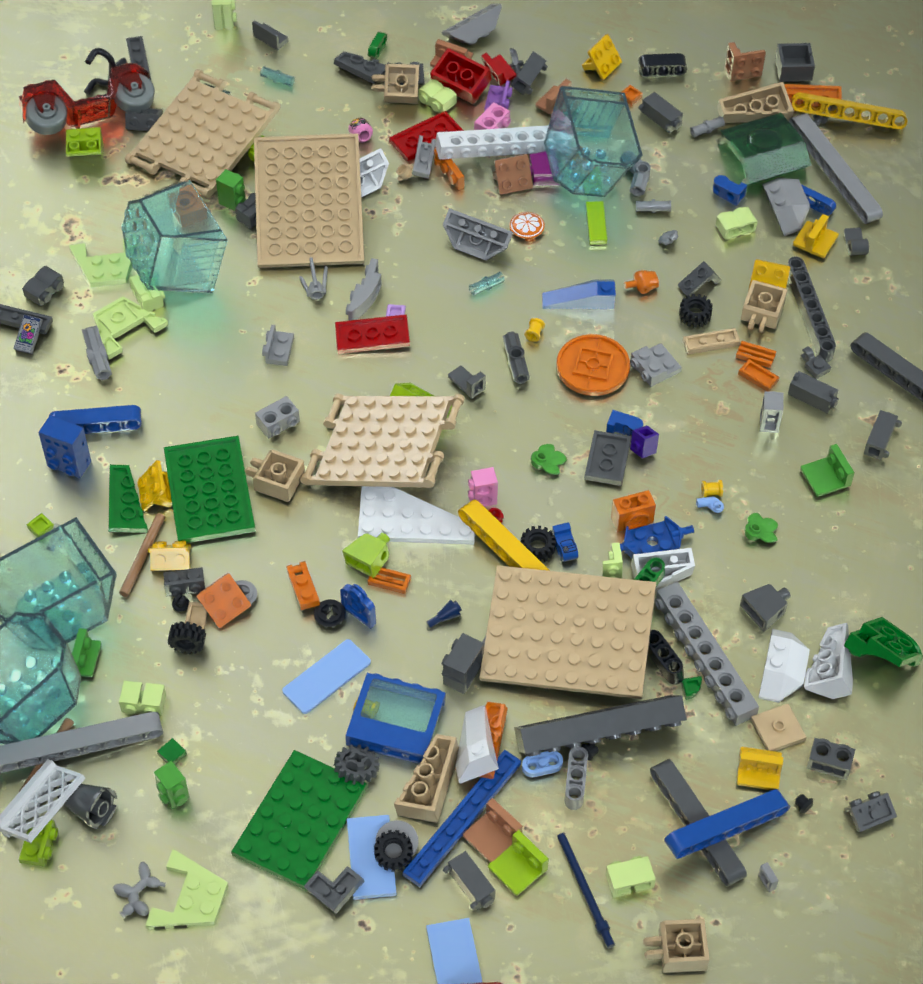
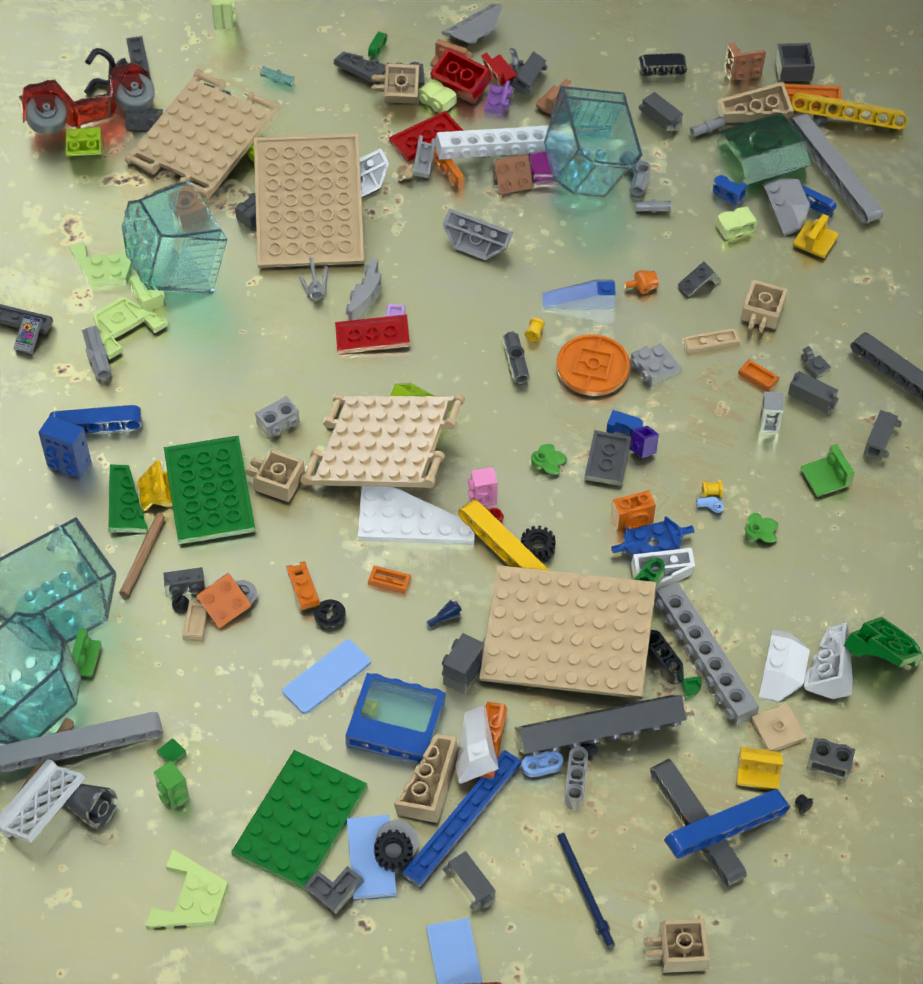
(40, 525): lime tile -> none
(40, 848): lime bracket -> none
(43, 285): dark grey brick -> none
(132, 892): light grey piece -> none
(137, 701): yellowish green piece -> none
(169, 556): yellow bracket -> none
(186, 637): black tyre -> none
(230, 189): bright green brick -> none
(269, 35): dark grey panel -> none
(278, 347): light grey bracket -> none
(356, 764): dark grey gear -> none
(358, 604): blue plate -> none
(361, 127): bright pink head -> none
(367, 553): lime torso -> none
(468, 383): dark grey bracket -> none
(486, 283): clear light blue pin -> none
(493, 118): bright pink brick -> none
(493, 831): nougat bracket -> none
(519, 864): lime bracket -> none
(527, 225): dish -> none
(565, 543): blue leg -> none
(596, 223): lime tile -> none
(603, 57): yellow bracket -> none
(613, 566): yellowish green bracket -> none
(632, 94): orange tile -> none
(635, 873): yellowish green piece -> none
(668, 237): light grey plant -> none
(695, 318): black tyre -> none
(755, 352): orange tile -> none
(765, 605): dark grey torso -> none
(768, 877): light grey tile -> none
(770, 273): yellow bracket -> none
(811, 309): dark grey beam -> none
(855, 243): dark grey panel -> none
(871, 811): dark grey bracket -> none

